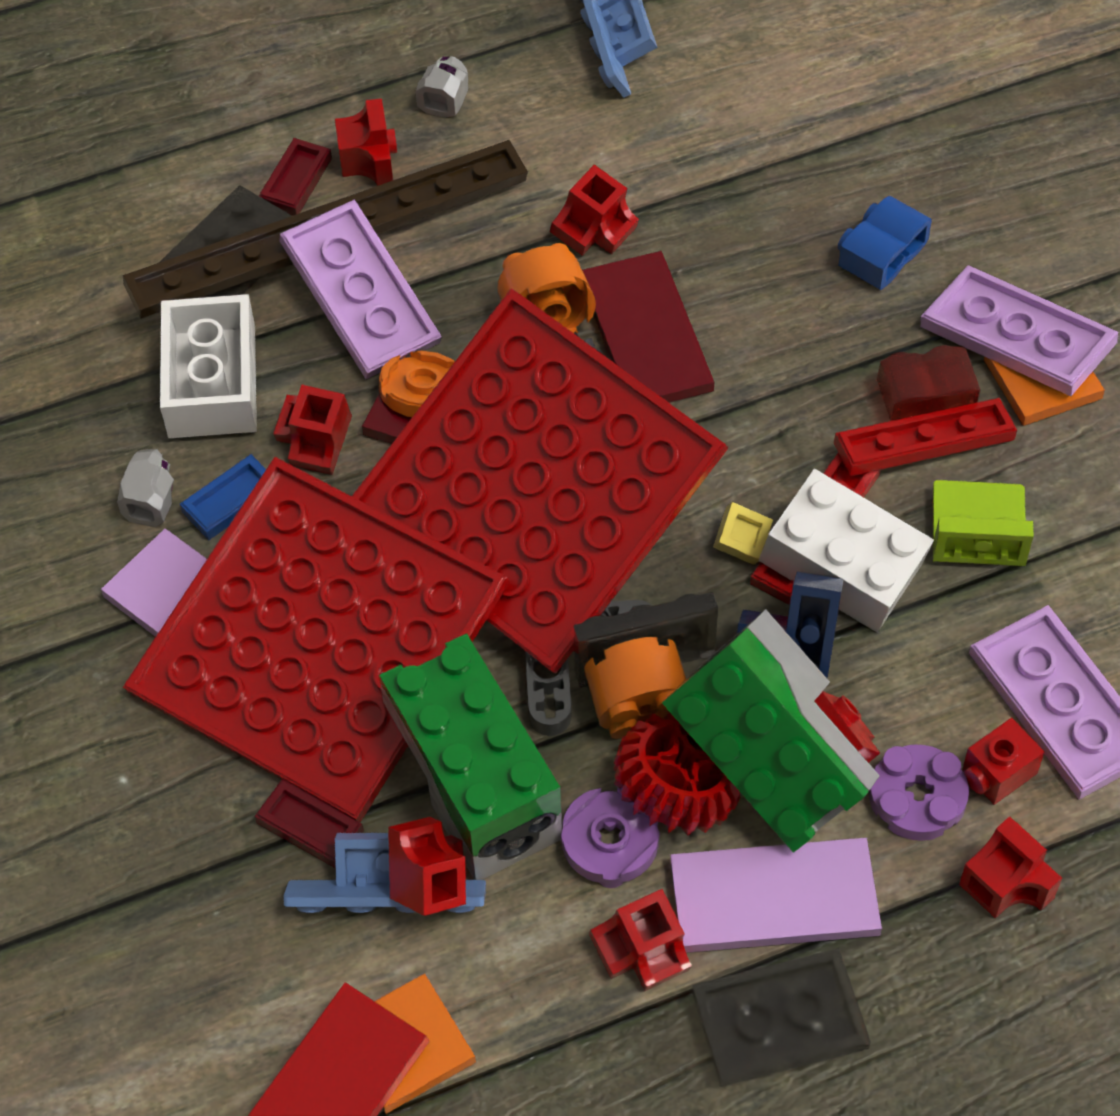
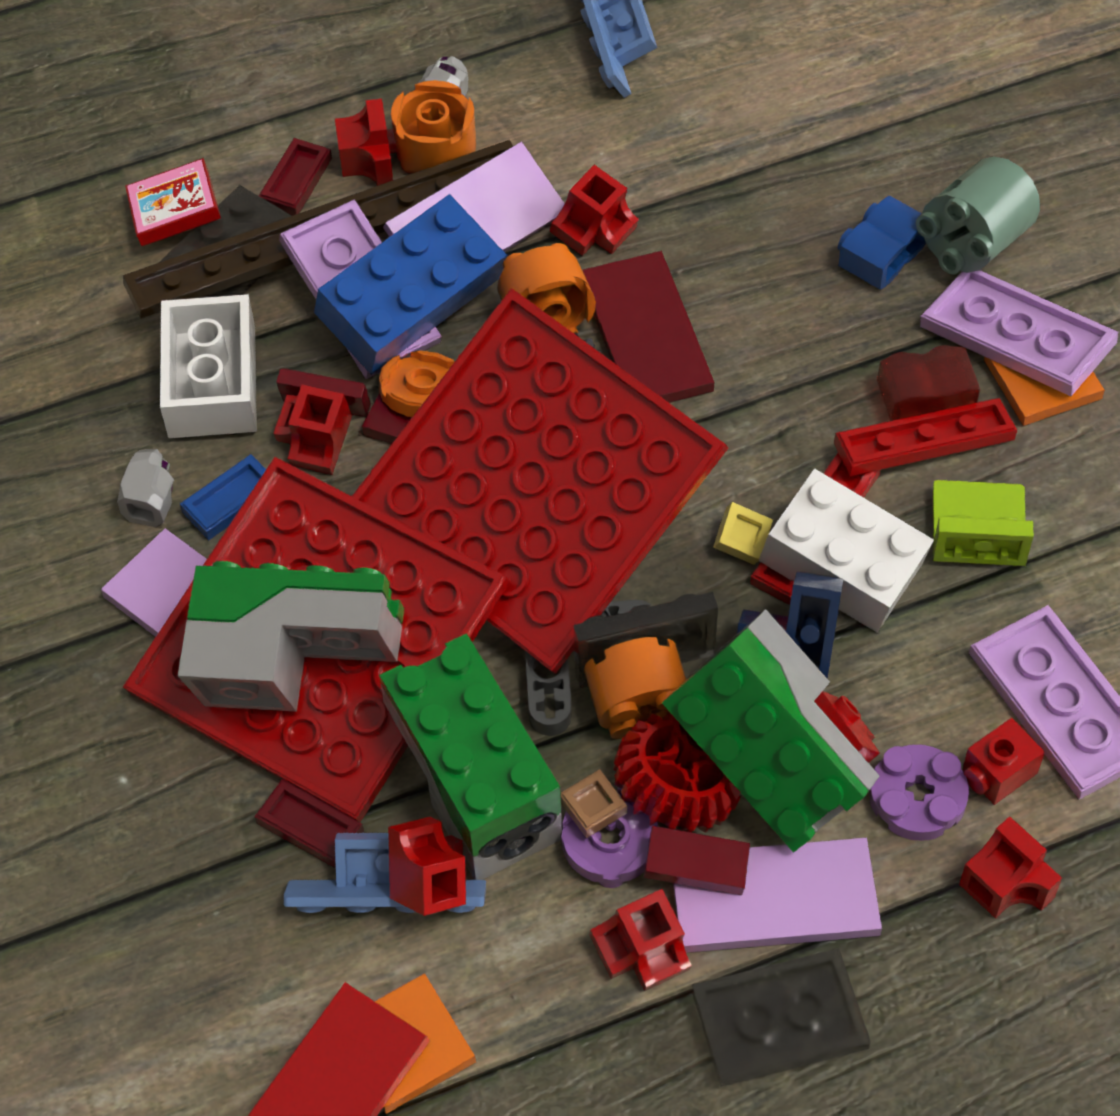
(172, 202): none -> tile
(260, 623): none -> light grey piece
(355, 392): none -> dark red tile
(409, 283): none -> blue brick
(432, 125): none -> orange brick
(503, 196): none -> lavender tile
(593, 803): none -> medium nougat tile
(697, 860): none -> dark red tile
(979, 215): none -> sand green cylinder

